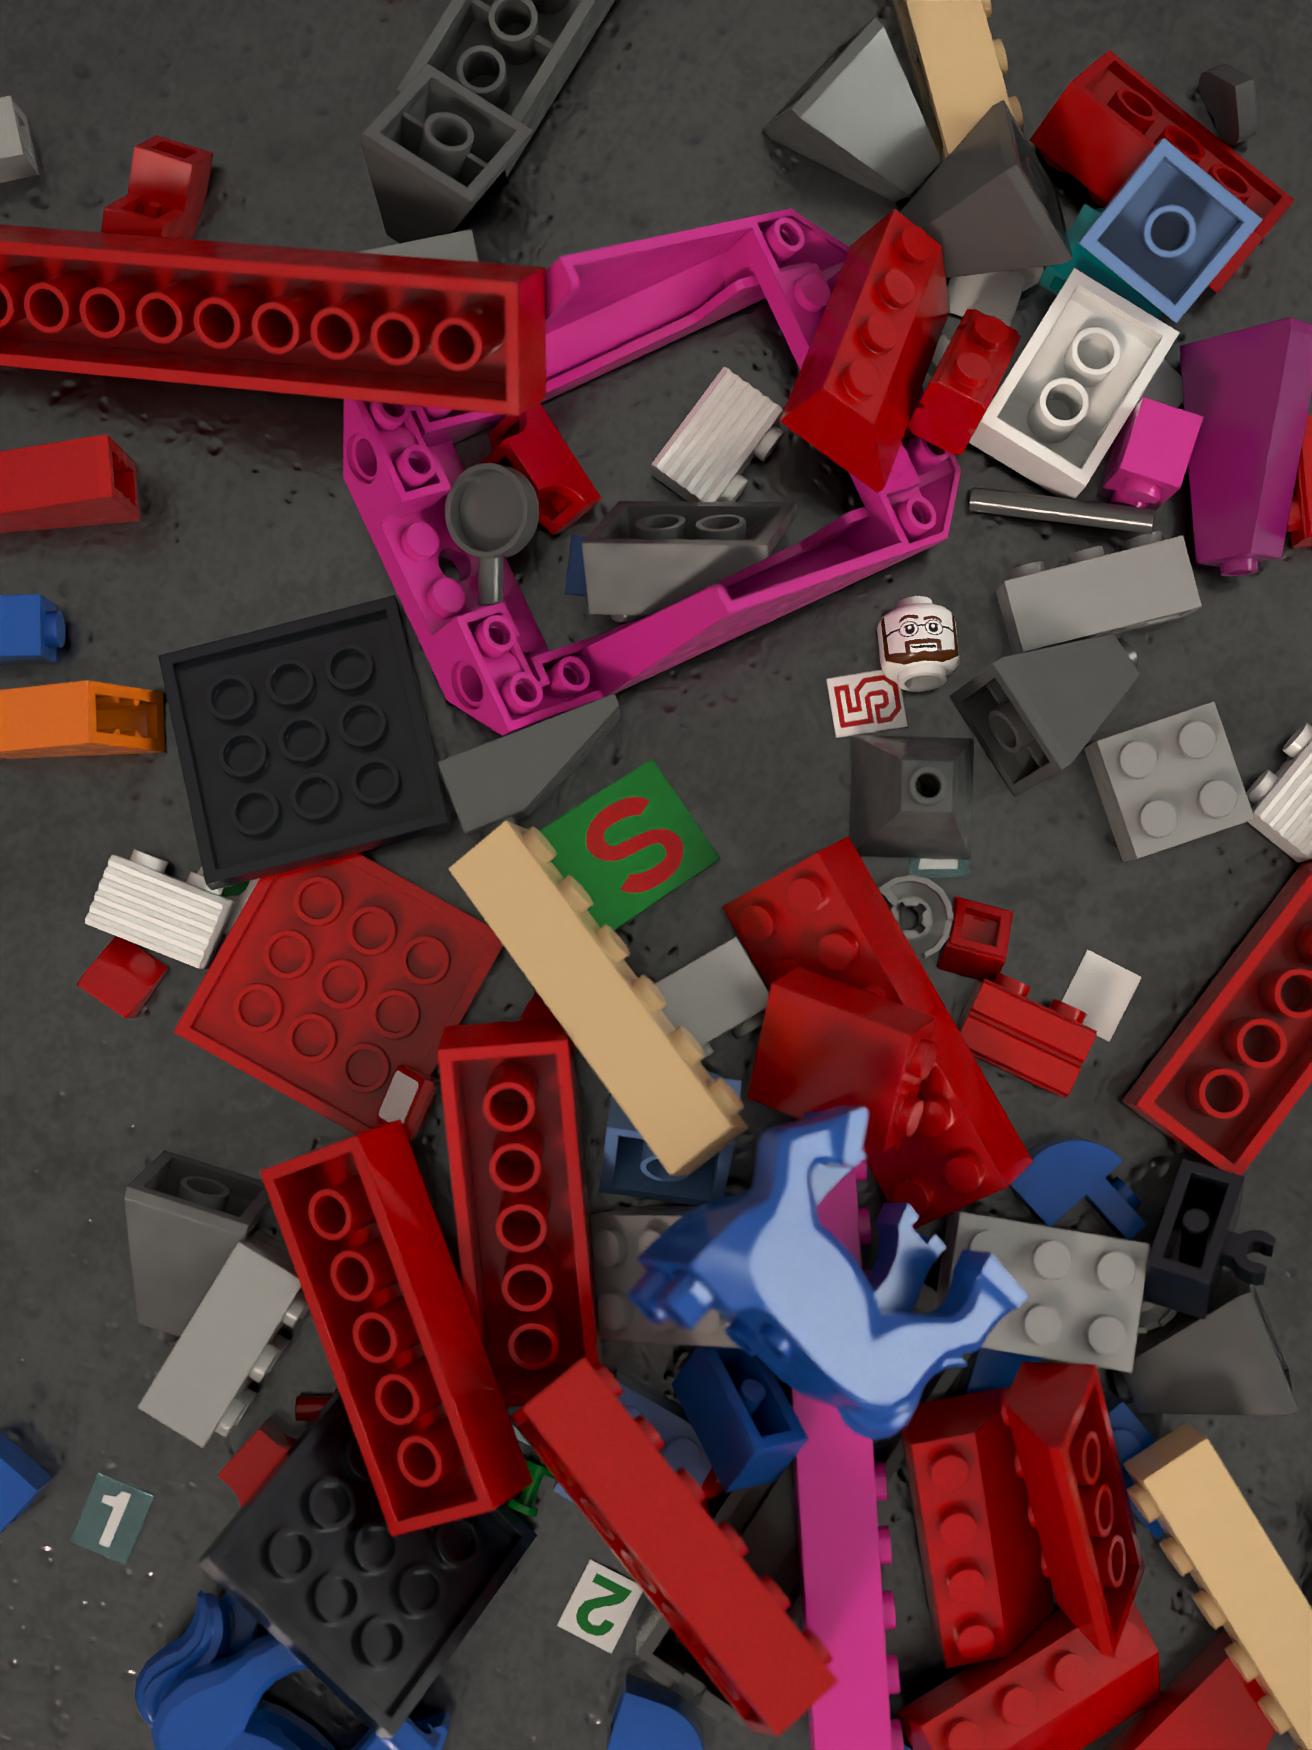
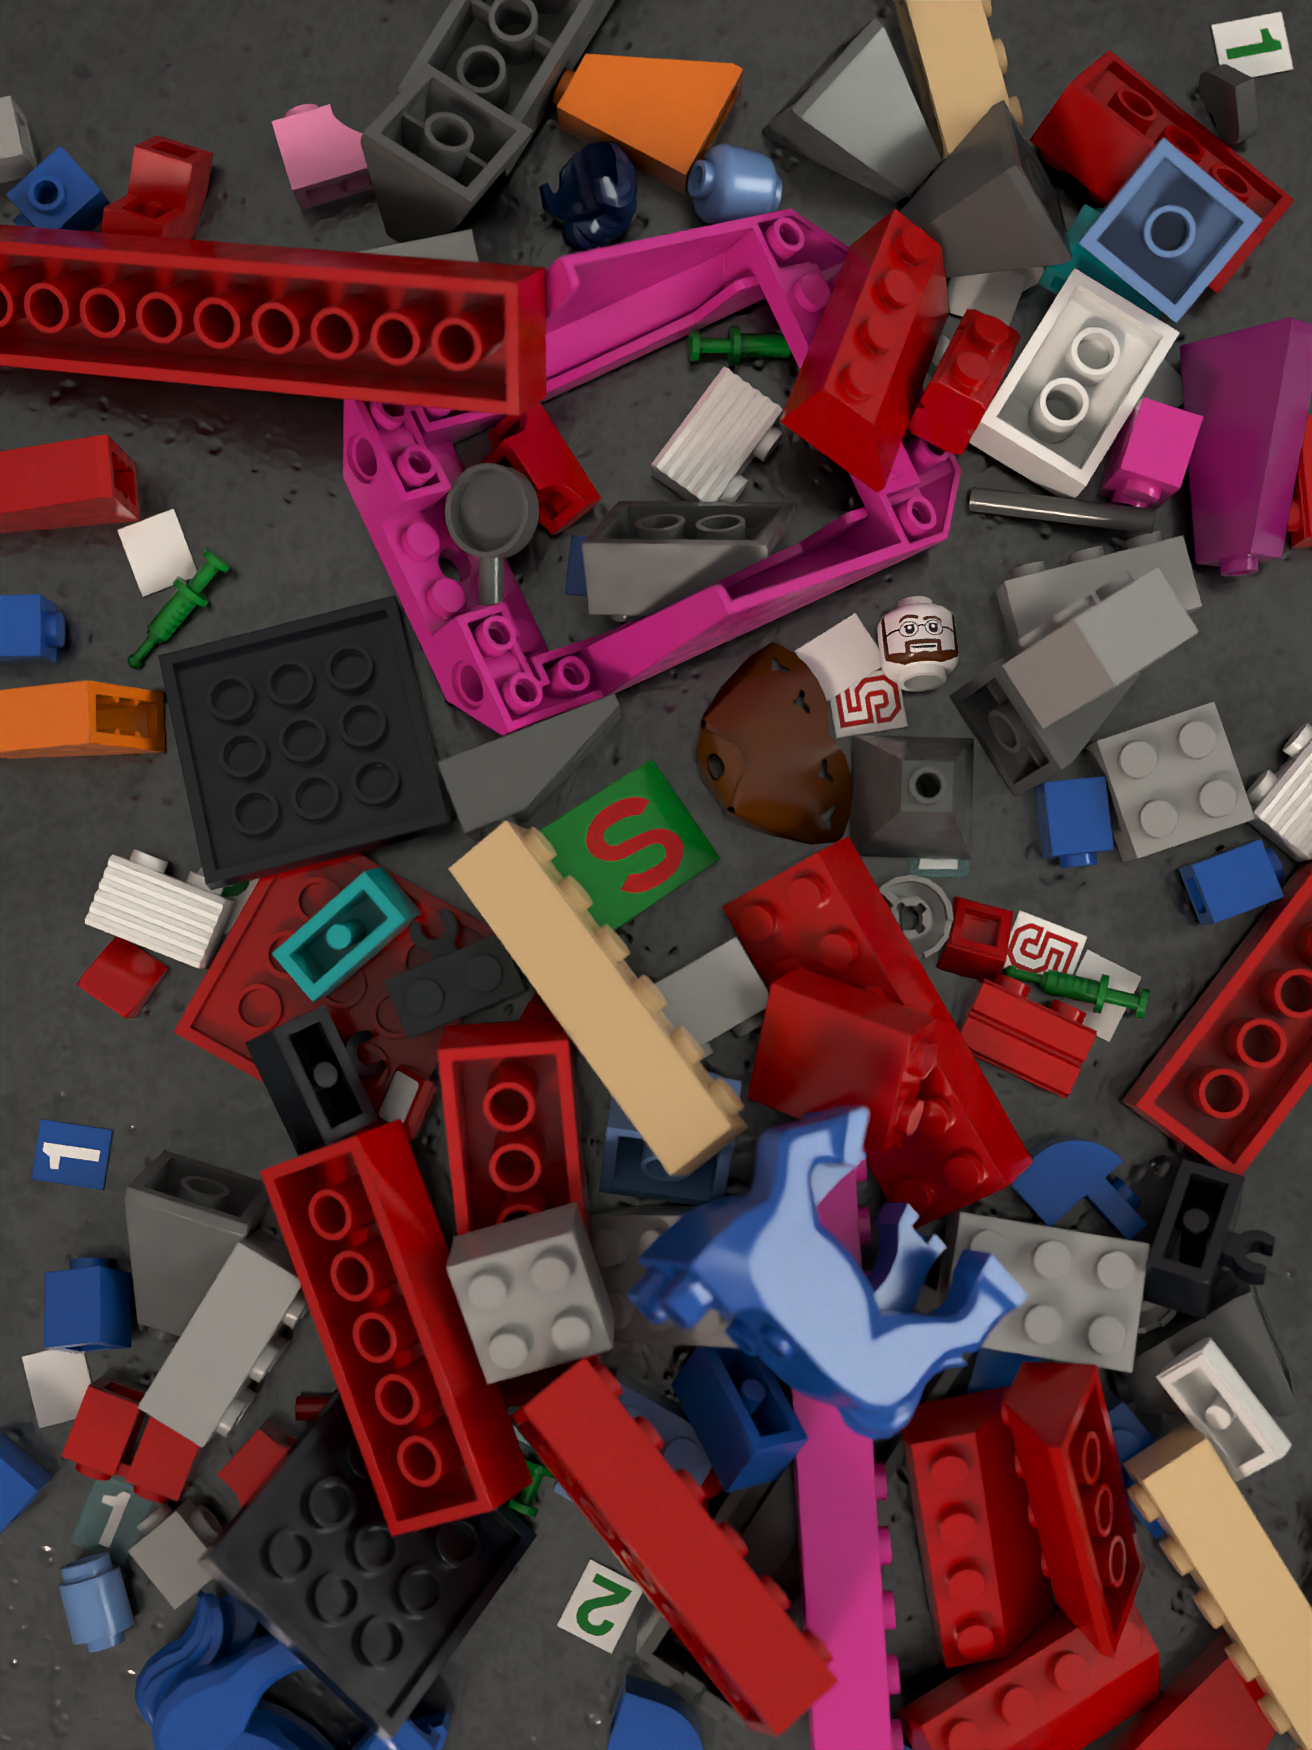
(56, 1384): none -> white sticker
(58, 196): none -> blue brick
(71, 1154): none -> blue sticker
(87, 1307): none -> blue brick
(95, 1602): none -> medium blue brick
(107, 1434): none -> red piece
(157, 552): none -> white sticker
(172, 1546): none -> light grey brick
(179, 605): none -> green piece
(315, 1079): none -> black brick
(320, 155): none -> bright pink arch
(347, 933): none -> teal brick
(454, 981): none -> black brick
(531, 1293): none -> light grey brick
(593, 196): none -> dark blue hair
(652, 107): none -> orange slope
(733, 184): none -> medium blue head
(739, 345): none -> green piece
(775, 751): none -> reddish brown piece
(841, 656): none -> white sticker
(1042, 945): none -> white sticker
(1074, 820): none -> blue brick
(1083, 989): none -> green piece
(1098, 644): none -> light grey brick
(1223, 1409): none -> white brick
(1233, 881): none -> blue brick
(1254, 45): none -> white sticker

